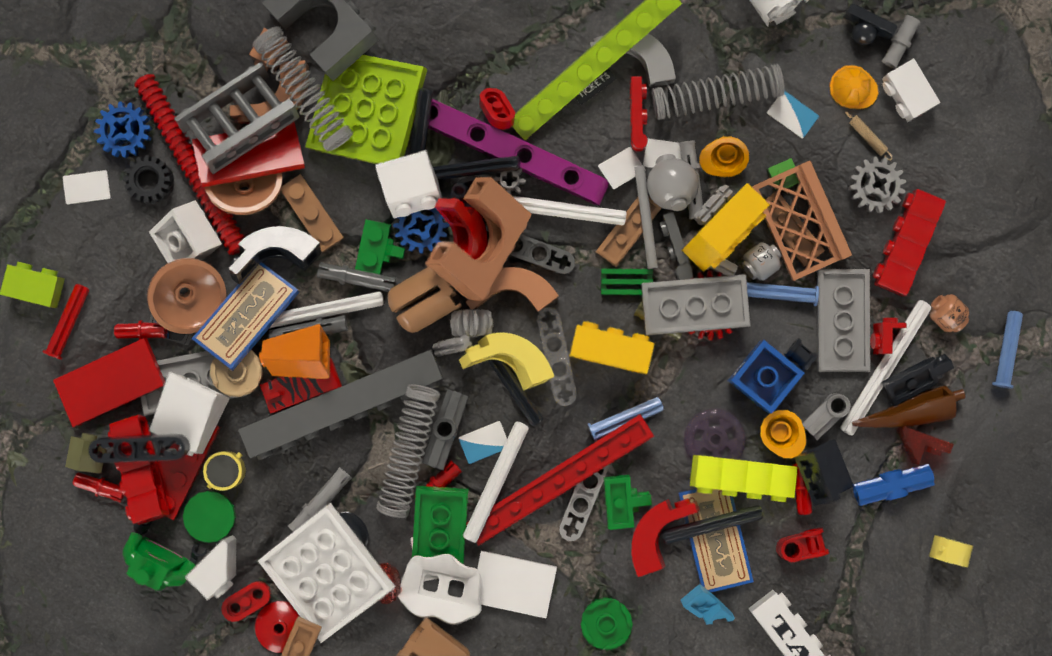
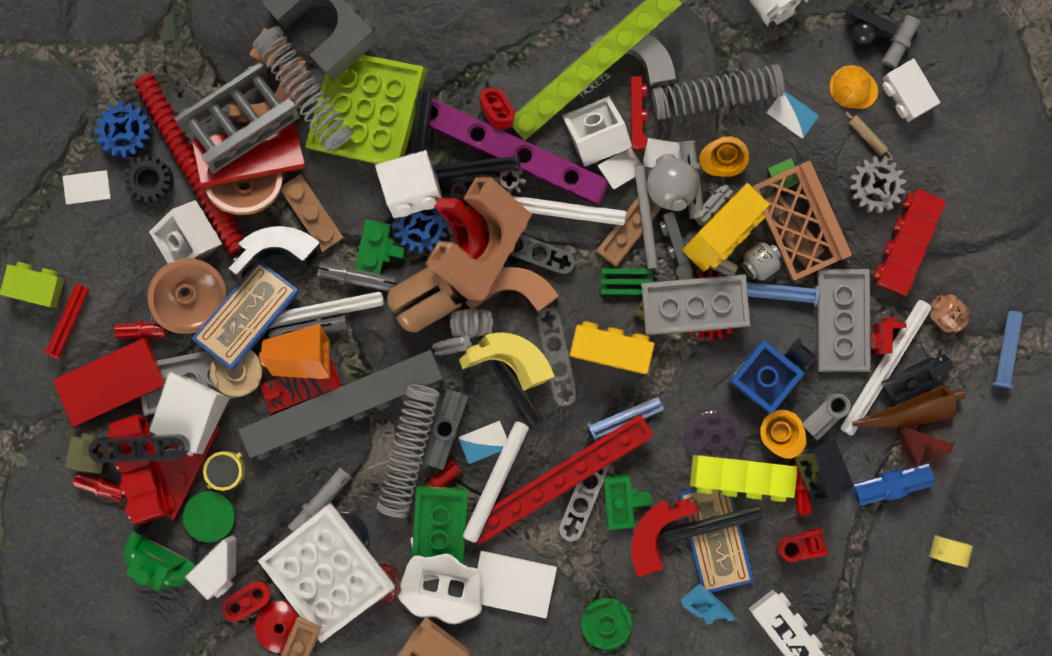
(597, 131): none -> white slope

